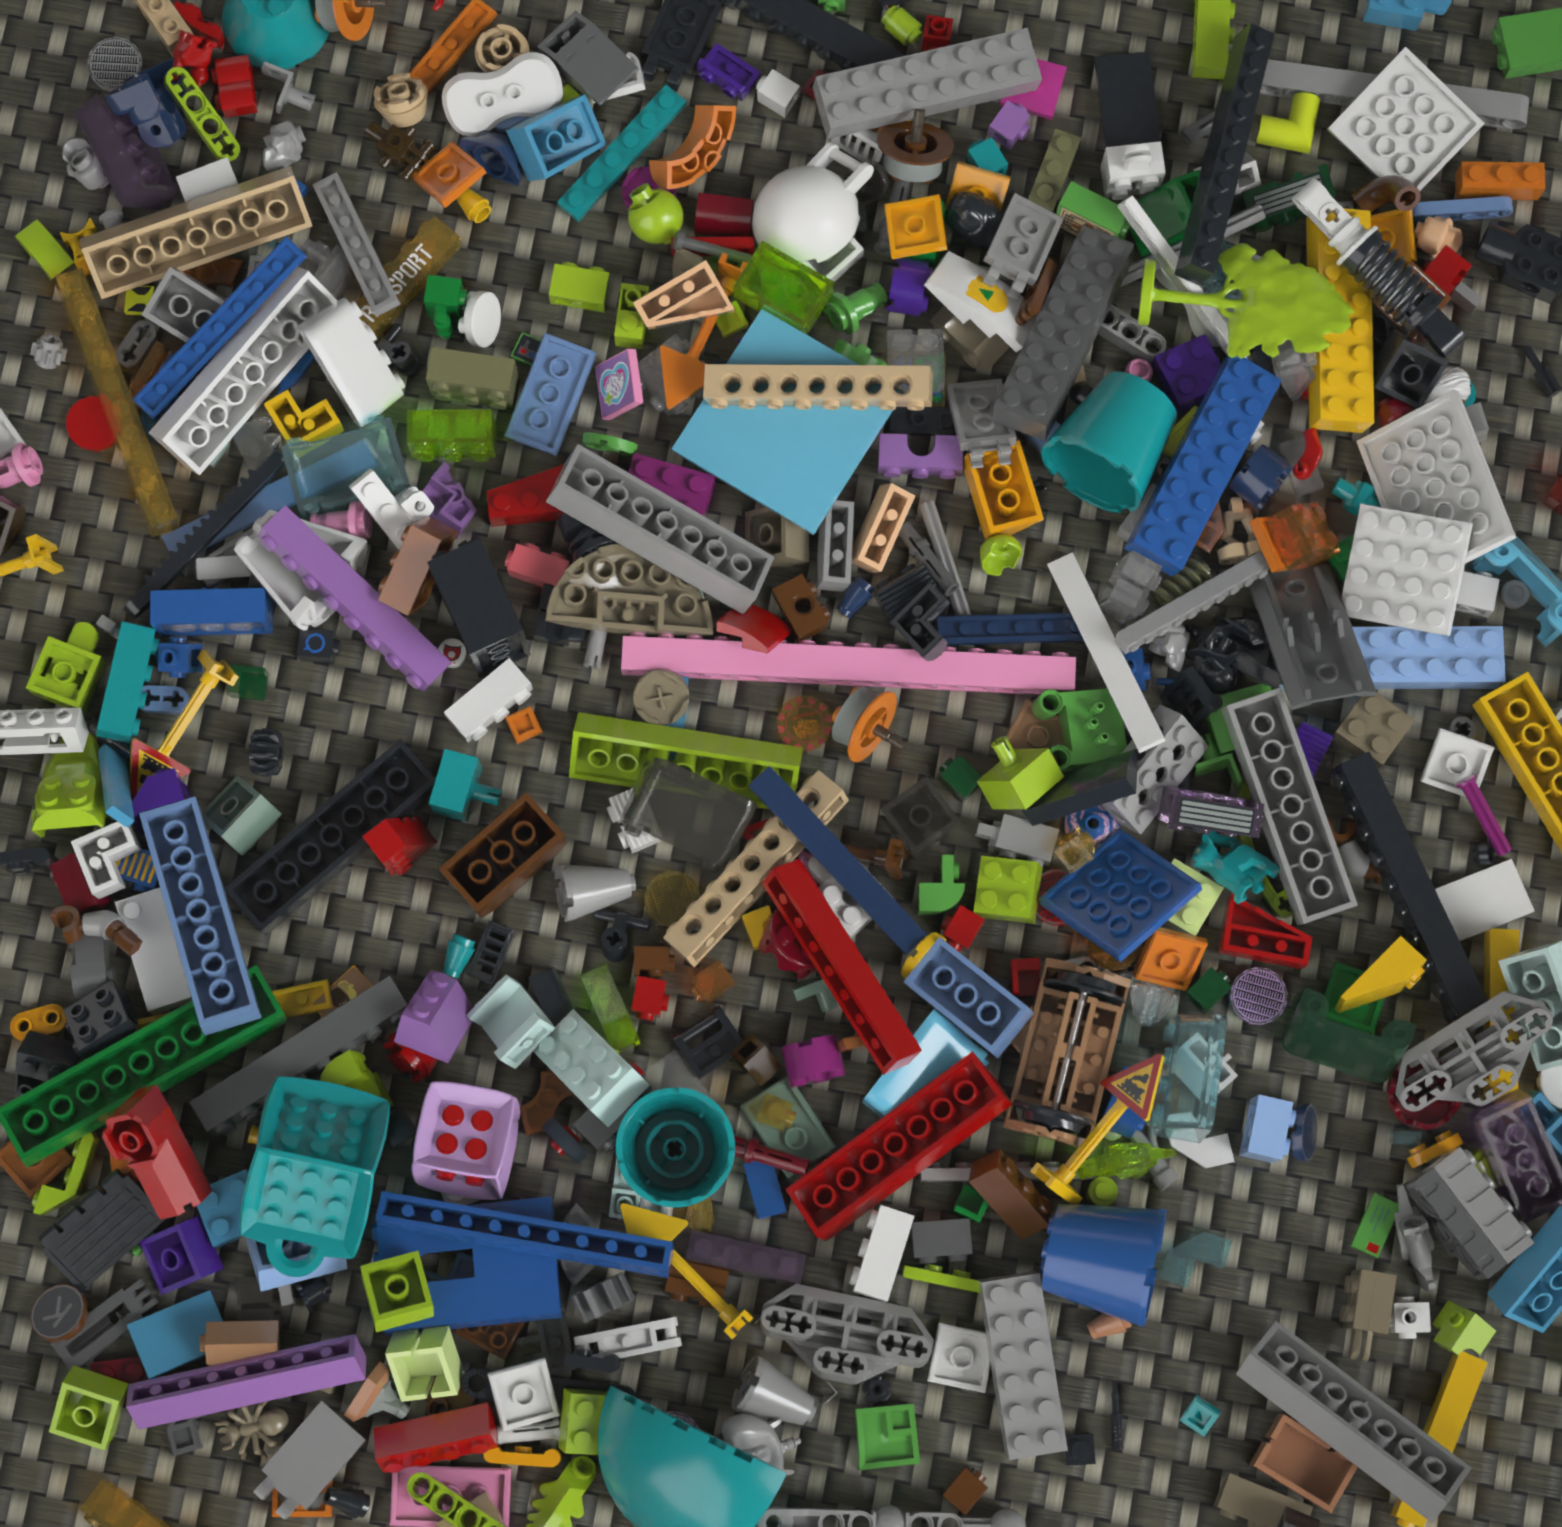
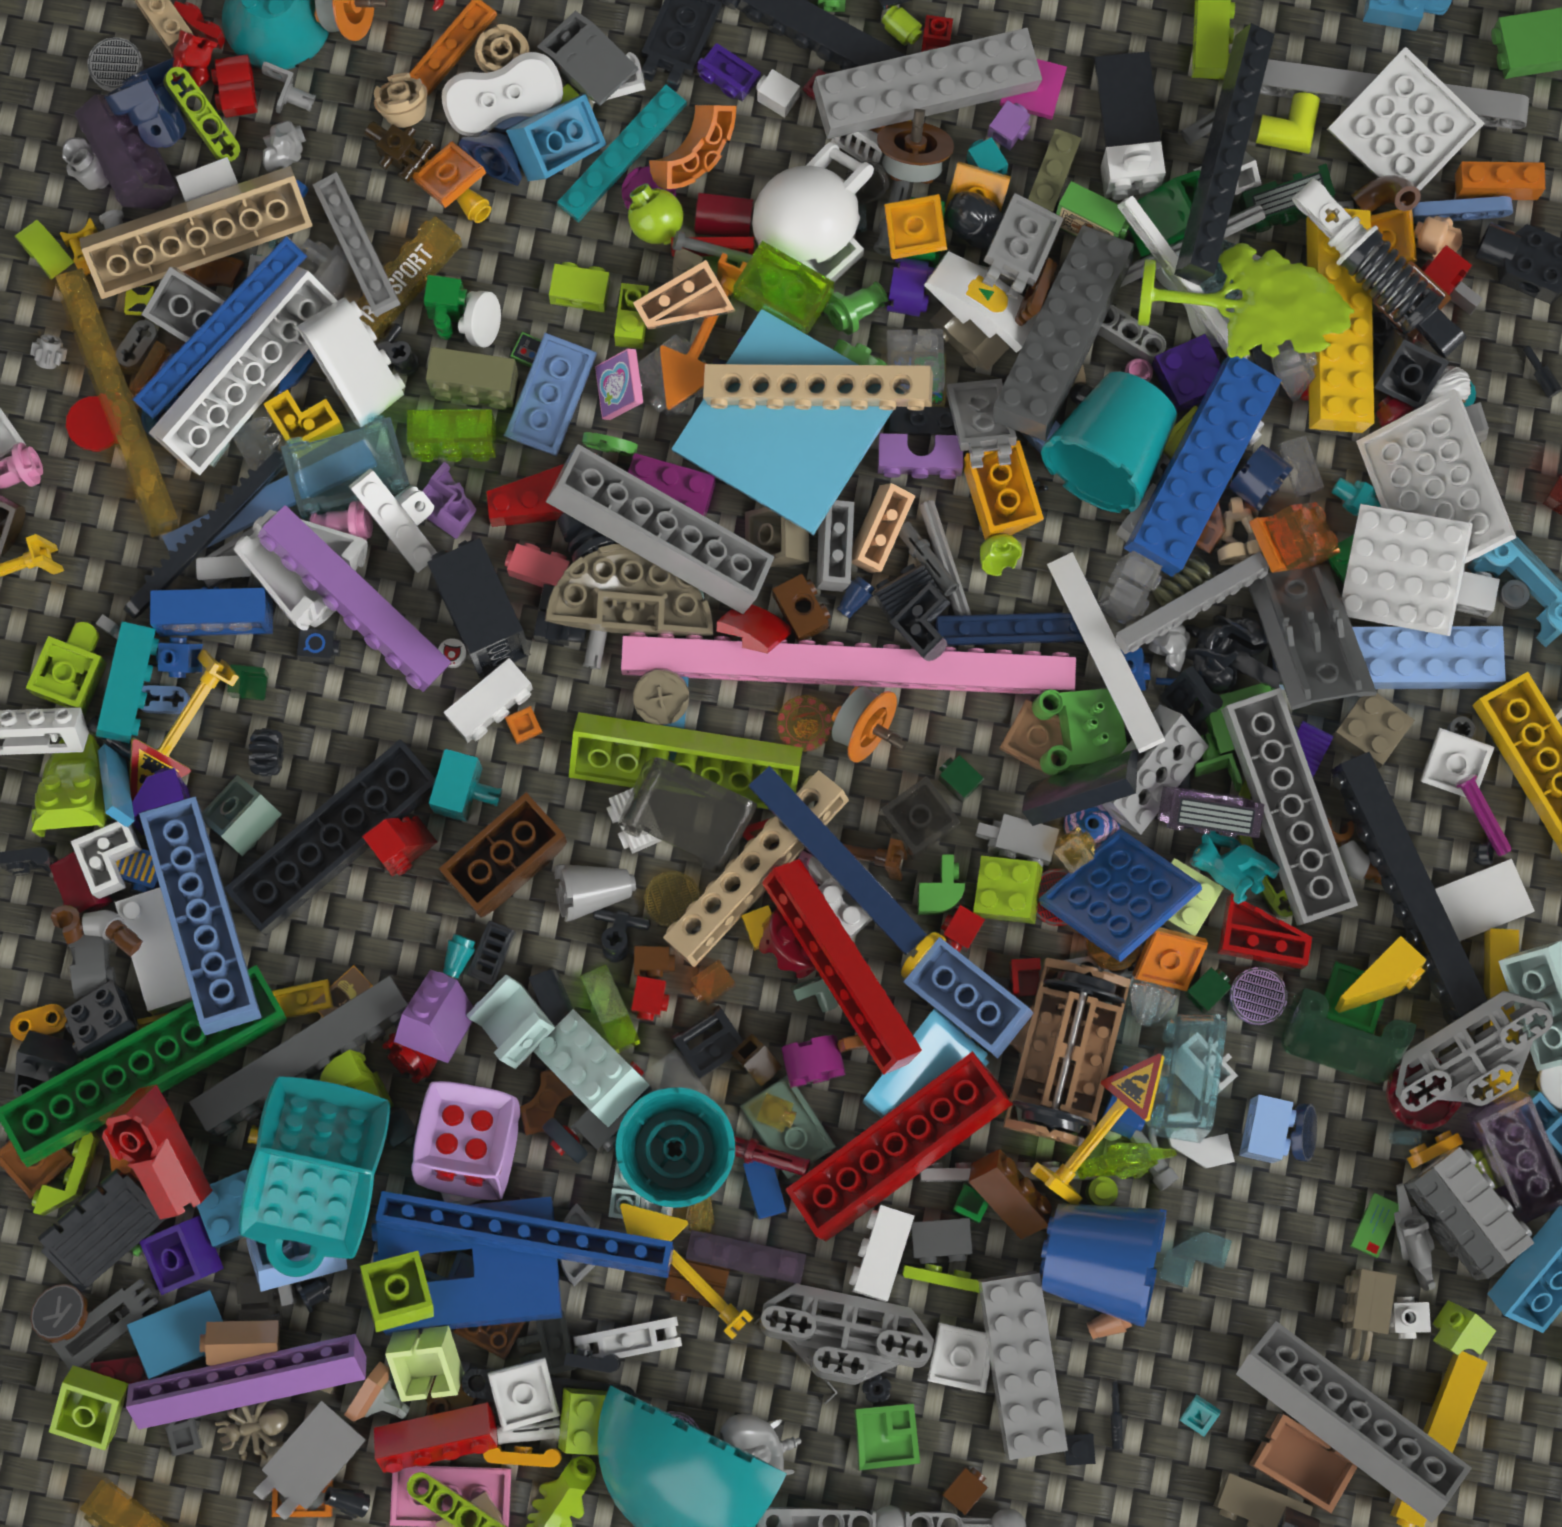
(410, 577): brick -> none
(603, 1297): dark grey gear -> none
(732, 322): neon yellow tile -> none
(772, 1394): light grey cone -> none
(1019, 776): lime brick -> none
(1311, 457): red arm -> none

